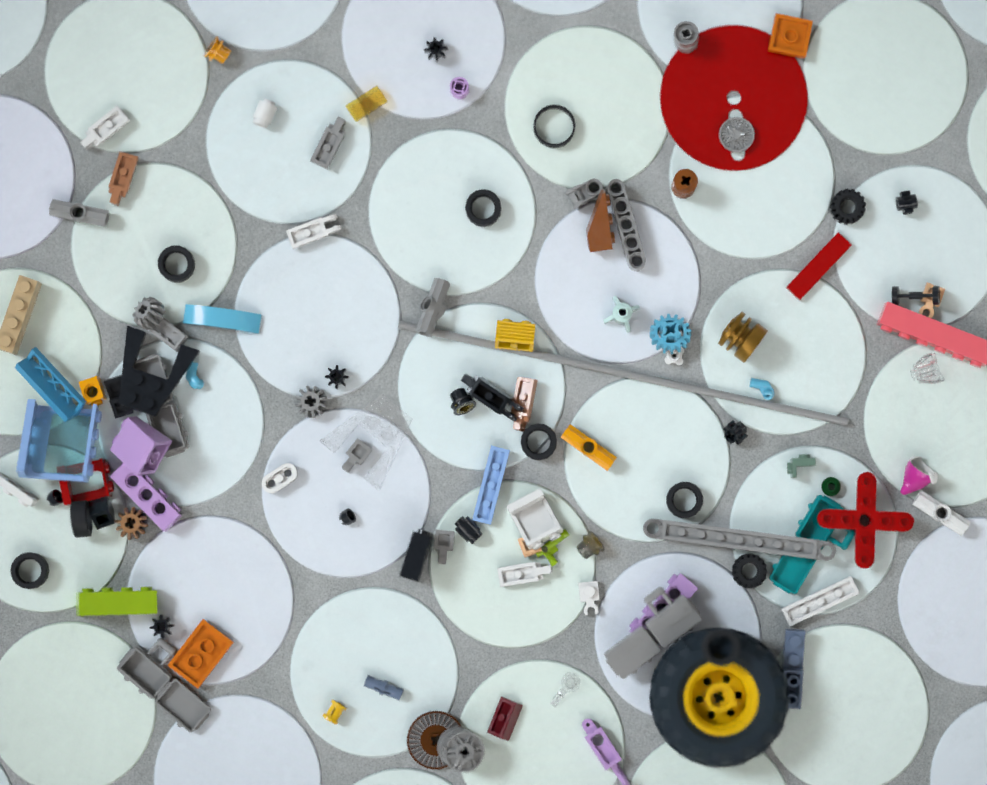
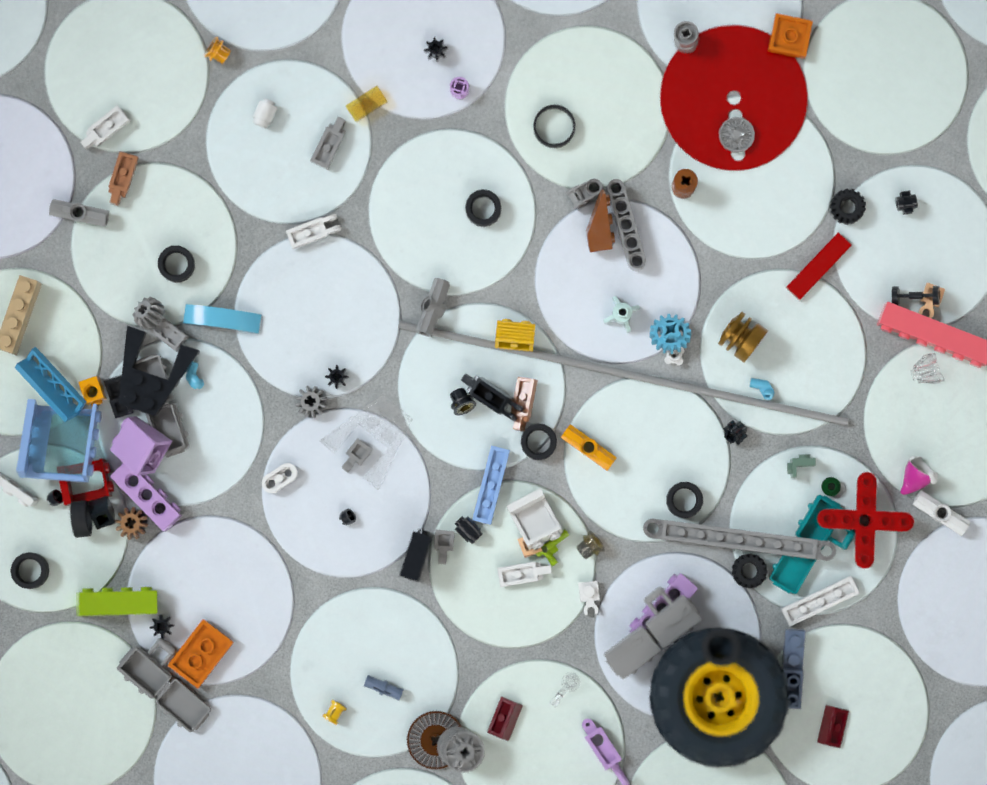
(833, 726): none -> dark red slope

